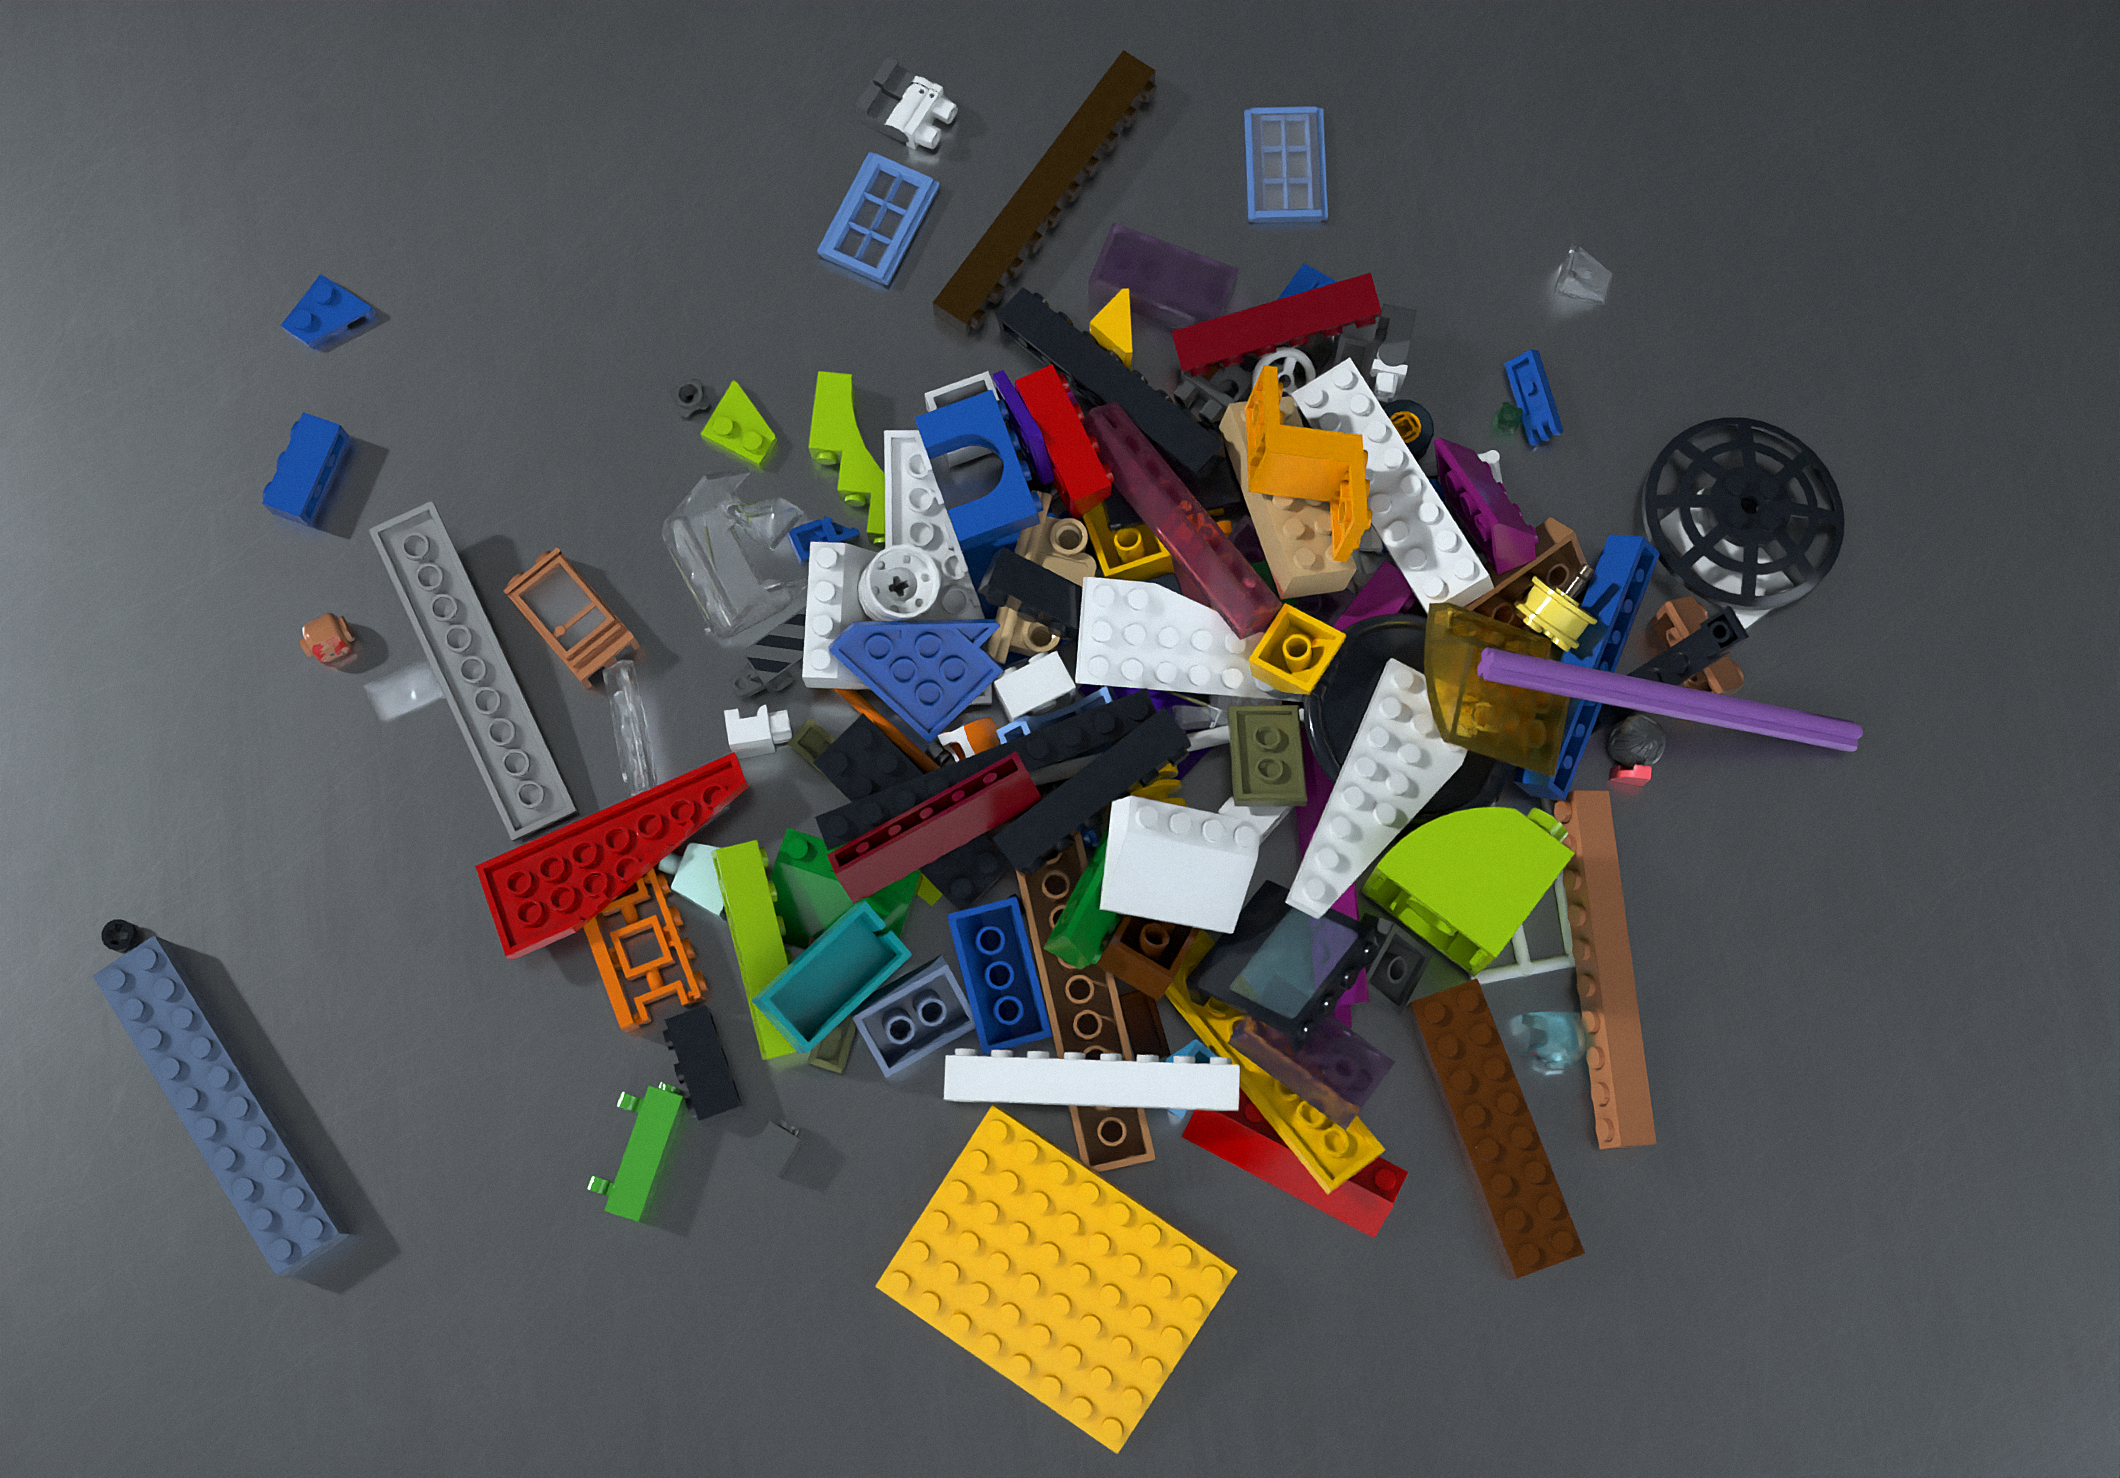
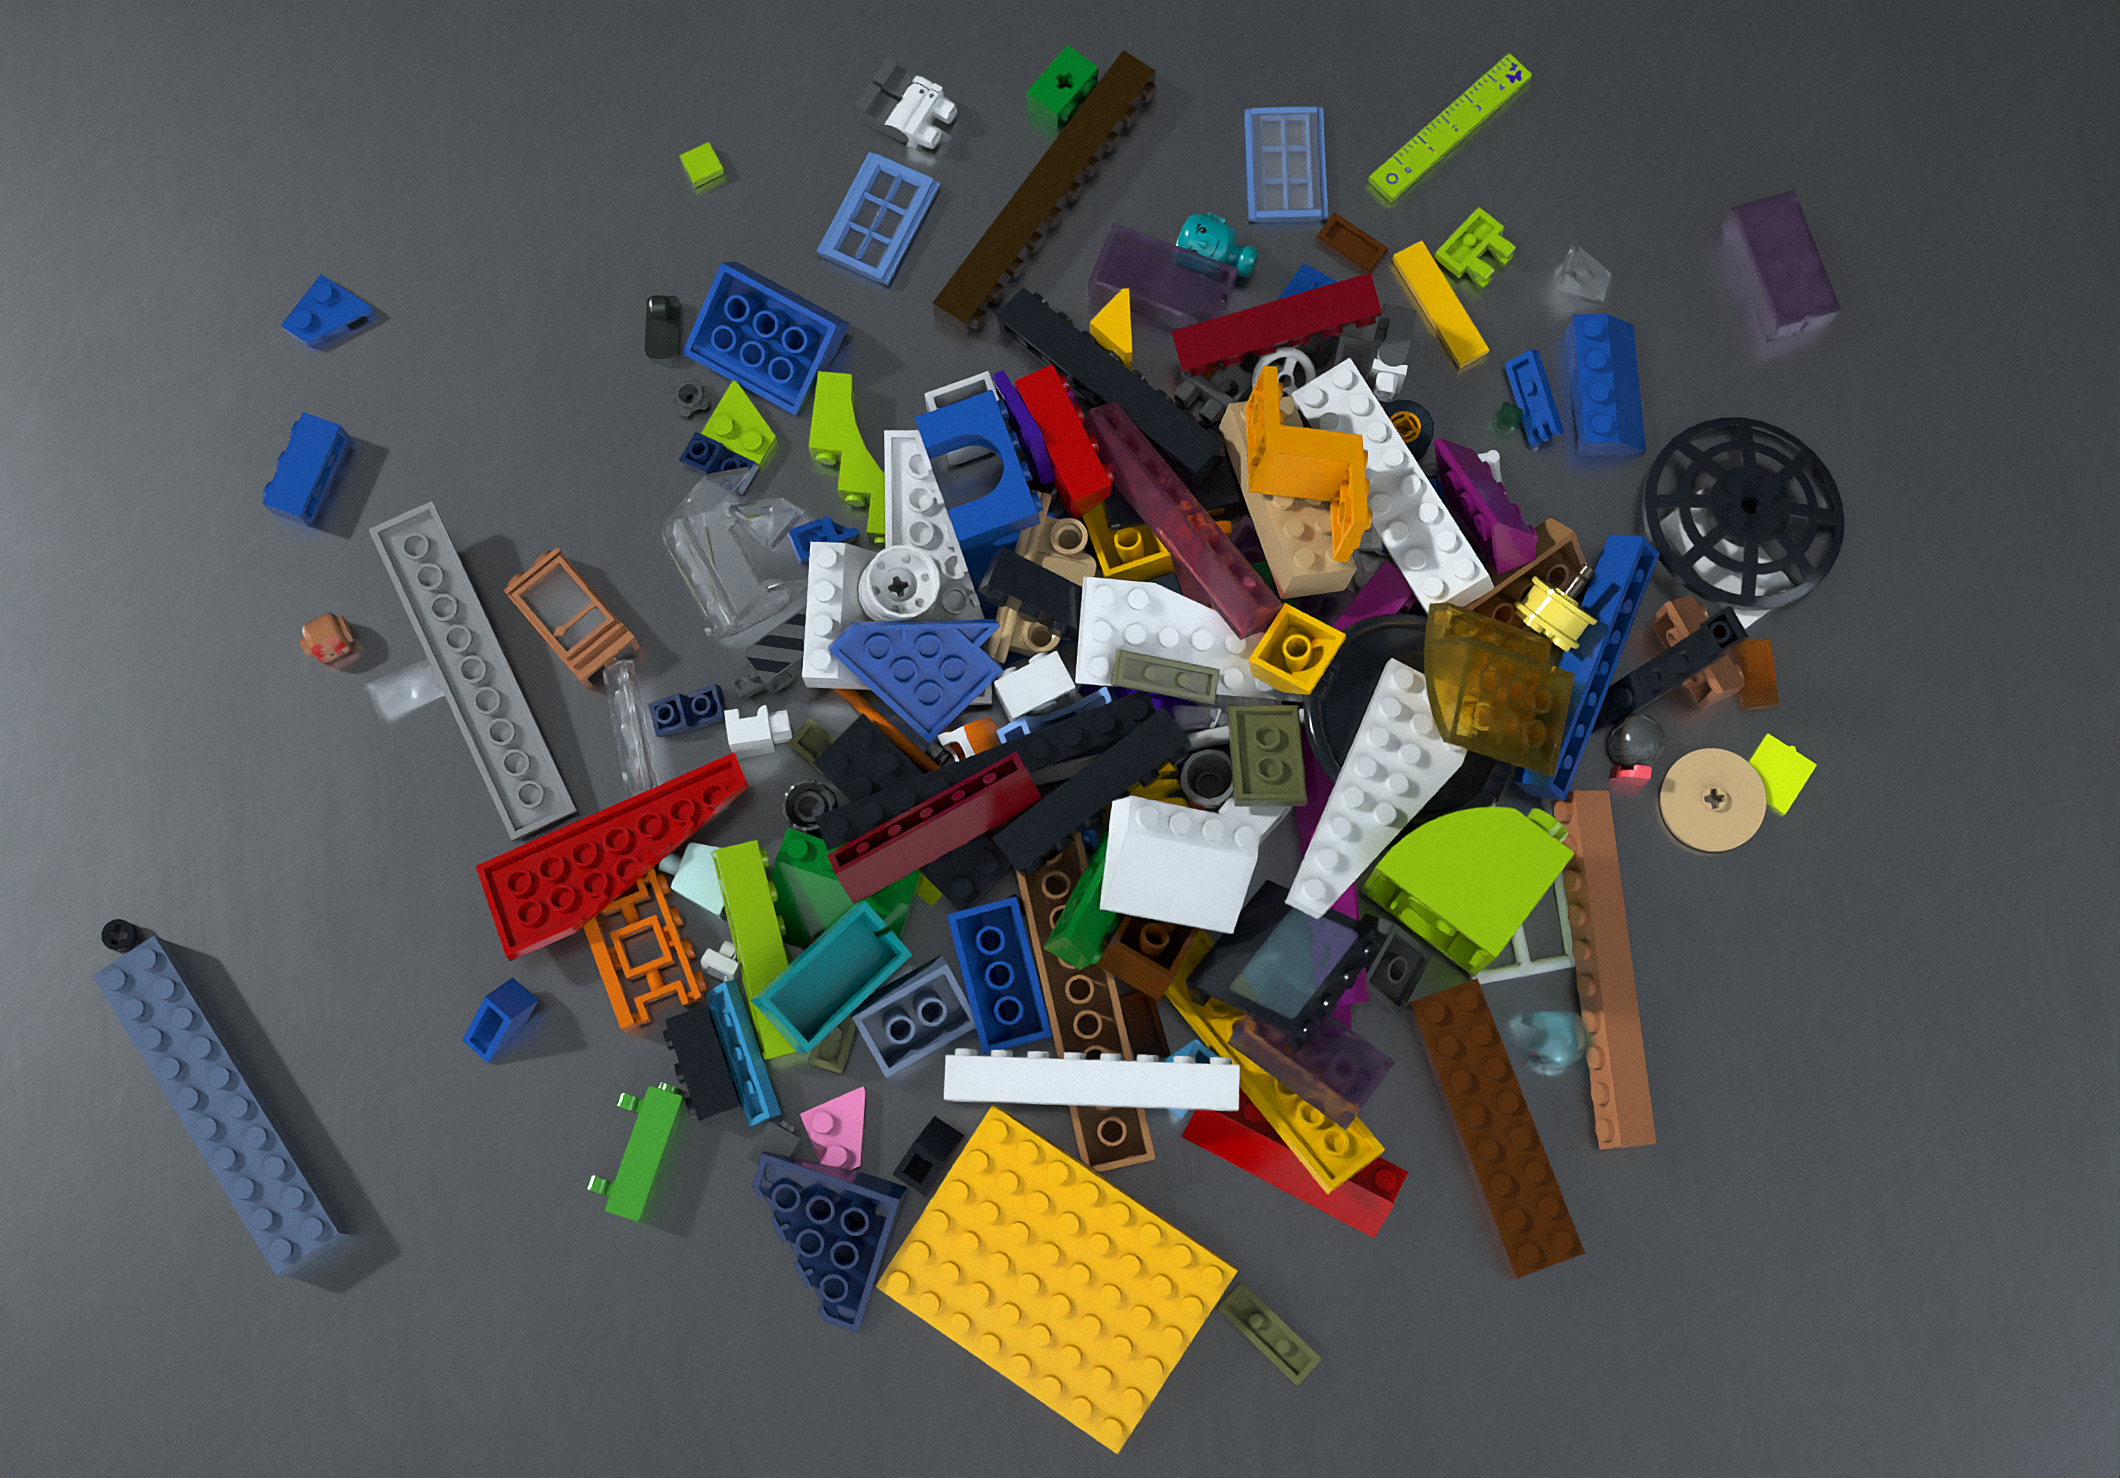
(499, 1019): none -> blue slope
(663, 329): none -> pearl dark grey piece
(688, 711): none -> dark blue slope
(702, 164): none -> lime tile
(711, 456): none -> dark blue slope
(721, 965): none -> white tile
(742, 1053): none -> dark azure plate
(764, 336): none -> blue slope
(804, 802): none -> dark grey hair
(835, 1226): none -> dark blue slope
(838, 1130): none -> bright pink wing
(928, 1155): none -> black slope
(1062, 87): none -> green brick
(1165, 677): none -> olive tile
(1207, 779): none -> light grey piece
(1217, 240): none -> teal piece
(1269, 1333): none -> olive plate
(1351, 244): none -> reddish brown tile
(1440, 304): none -> yellow tile
(1450, 128): none -> lime tile
(1469, 242): none -> lime plate
(1605, 386): none -> blue slope
(1667, 700): medium lavender axle -> none
(1695, 820): none -> tan piece
(1759, 675): none -> clear orange plate
(1780, 266): none -> clear purple piece
(1781, 772): none -> neon yellow piece

